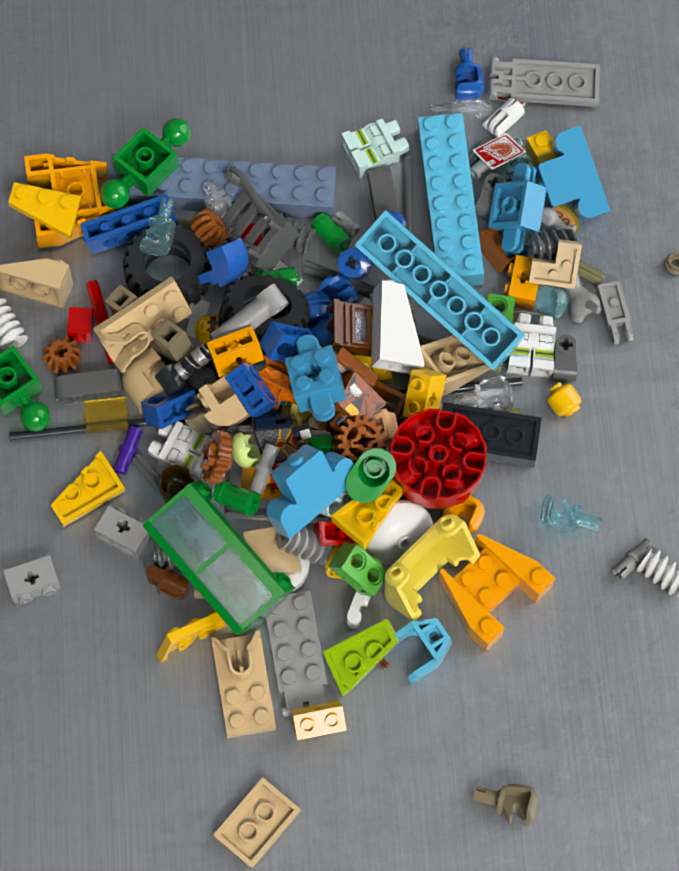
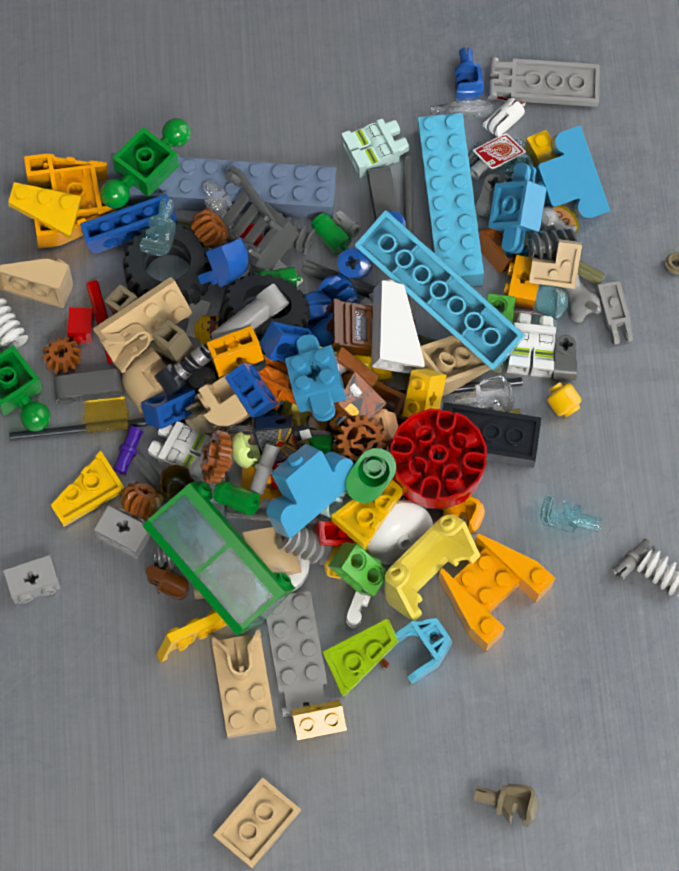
(141, 500): none -> dark orange gear

